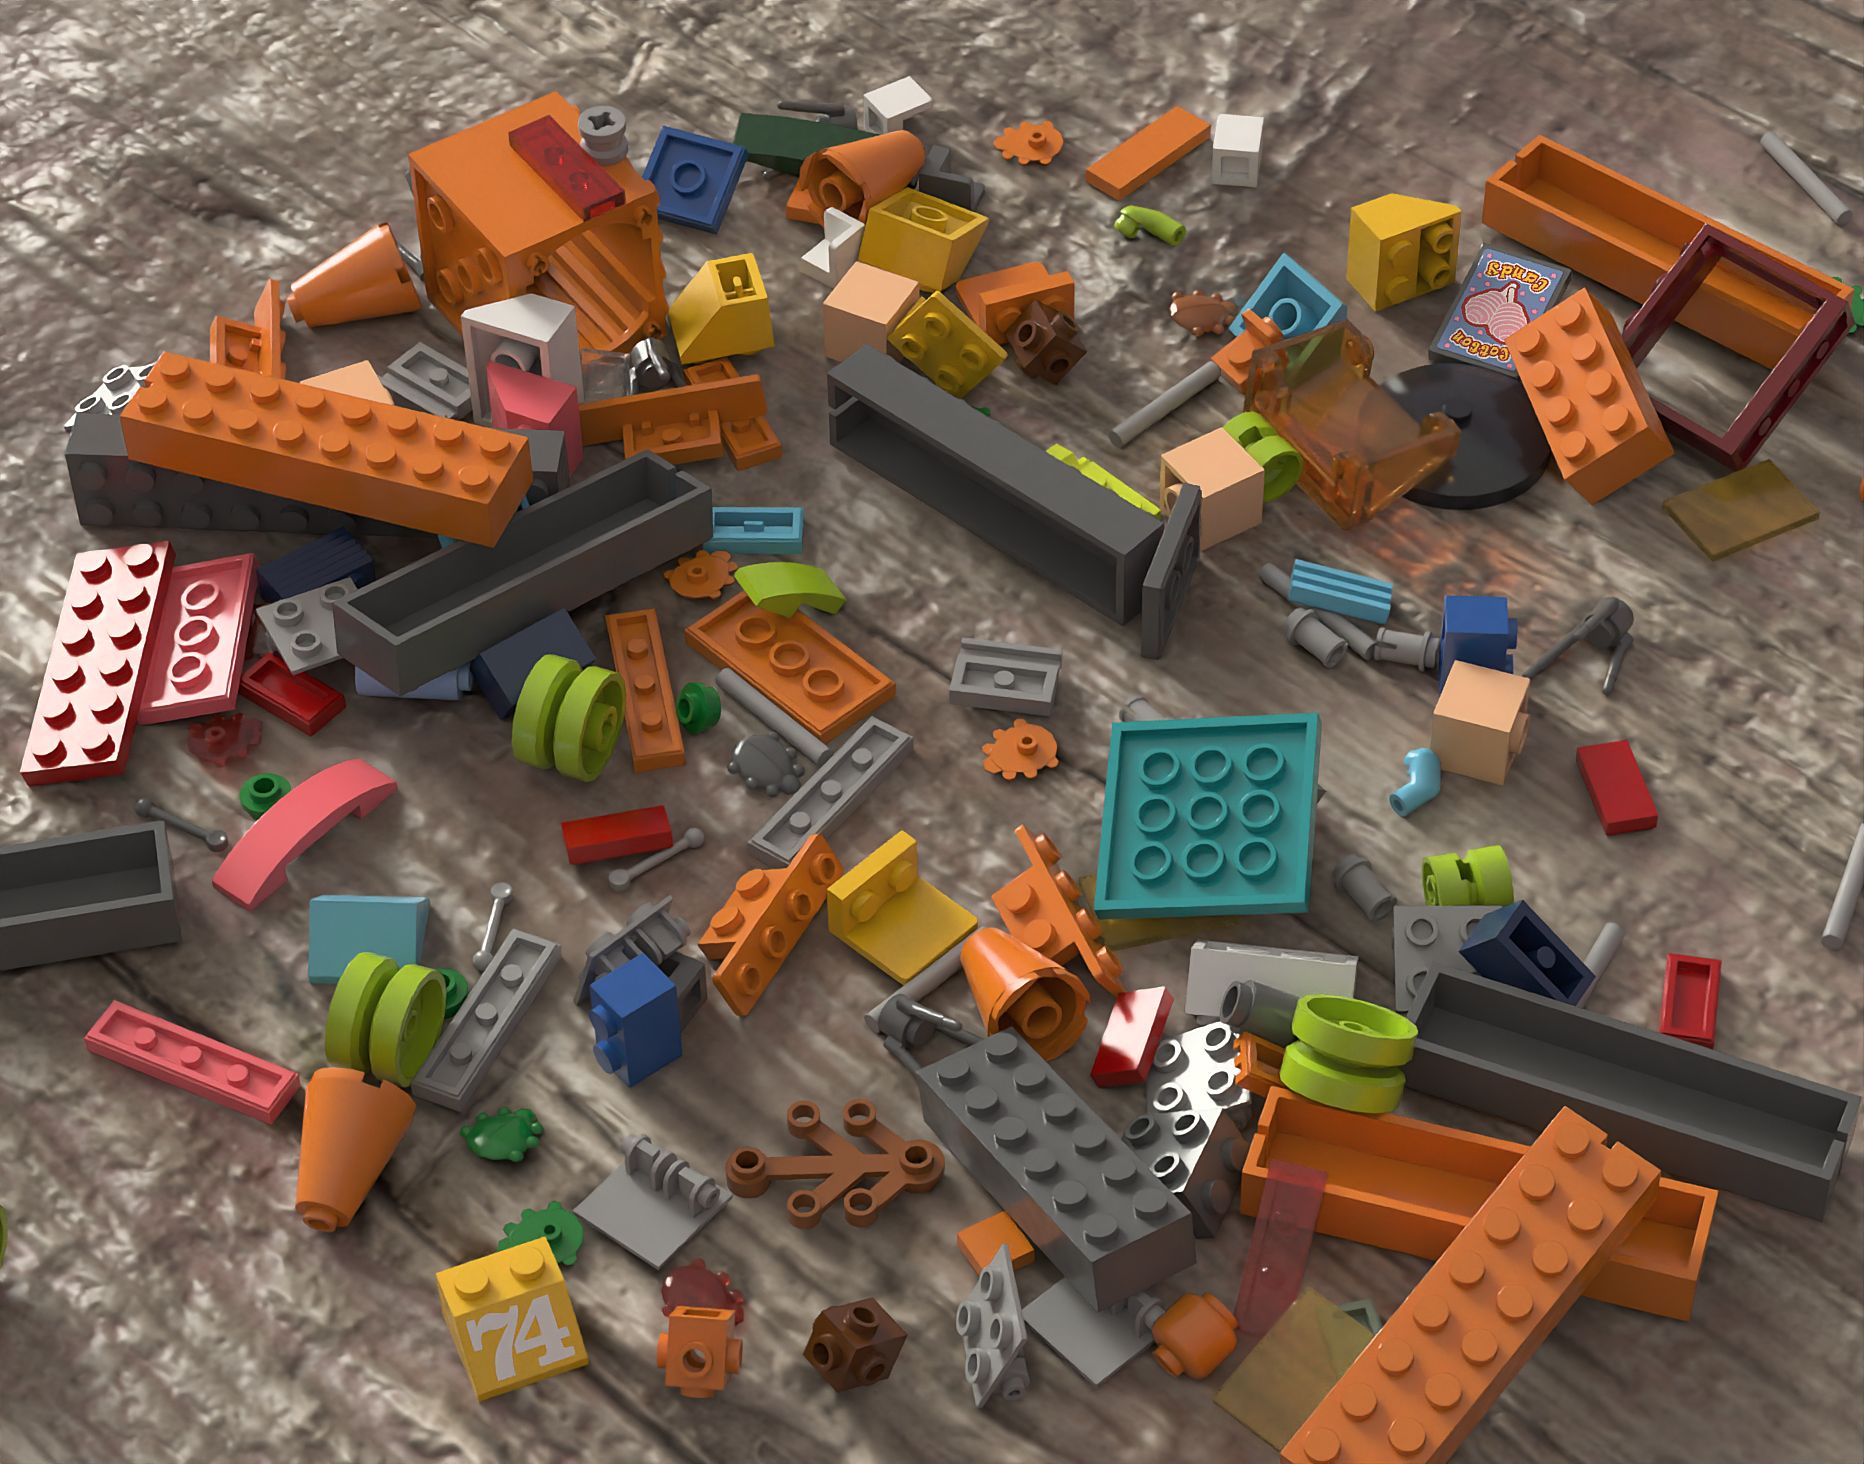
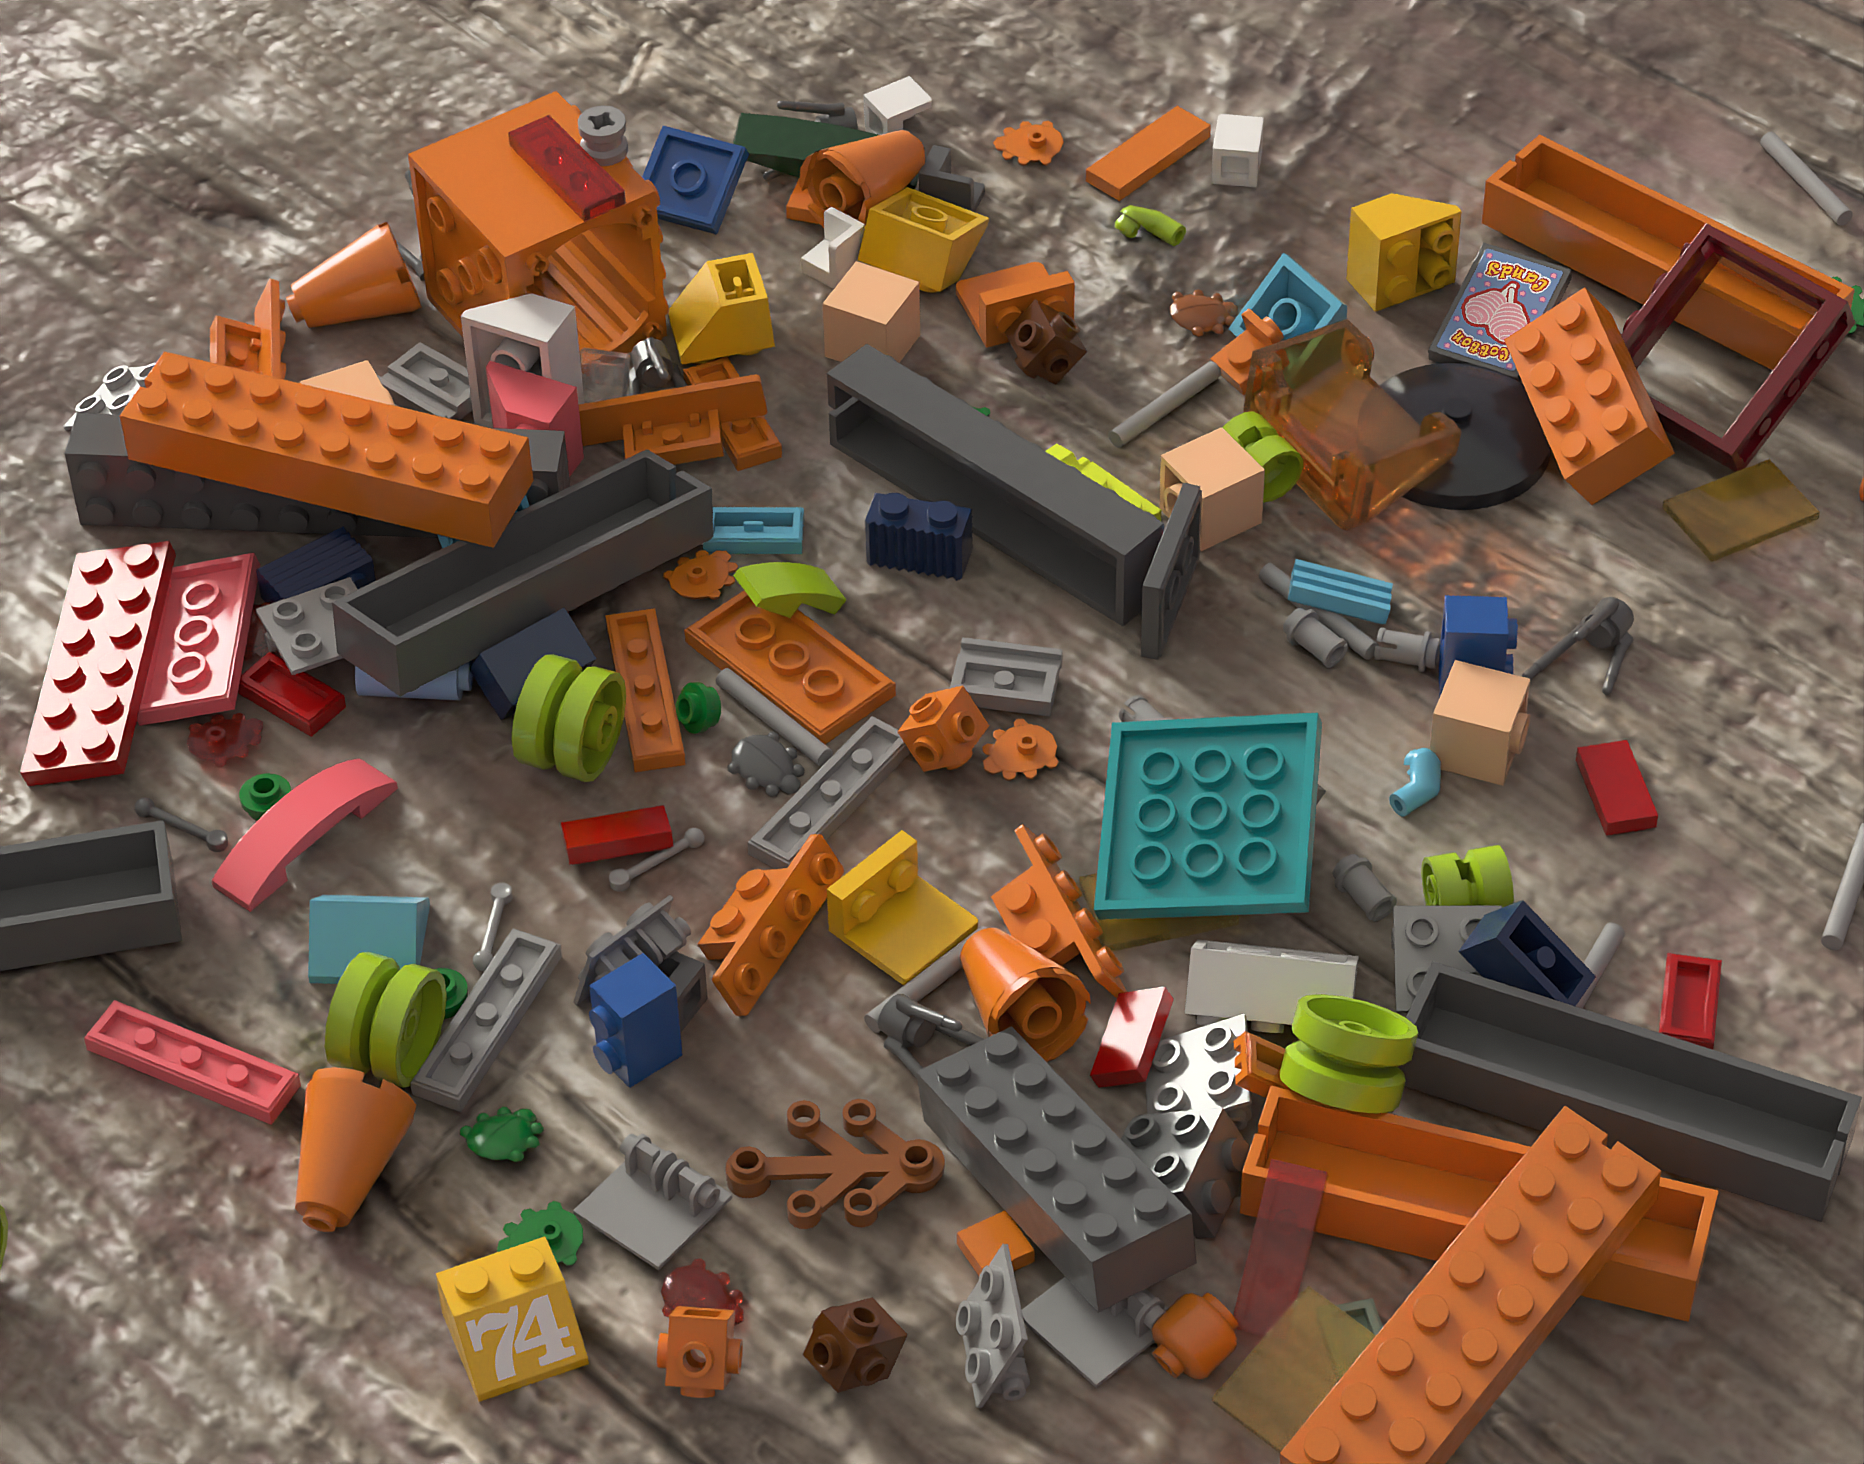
(918, 535): none -> dark blue brick
(943, 729): none -> orange brick
(946, 345): yellow bracket -> none
(1259, 1011): dark grey brick -> none

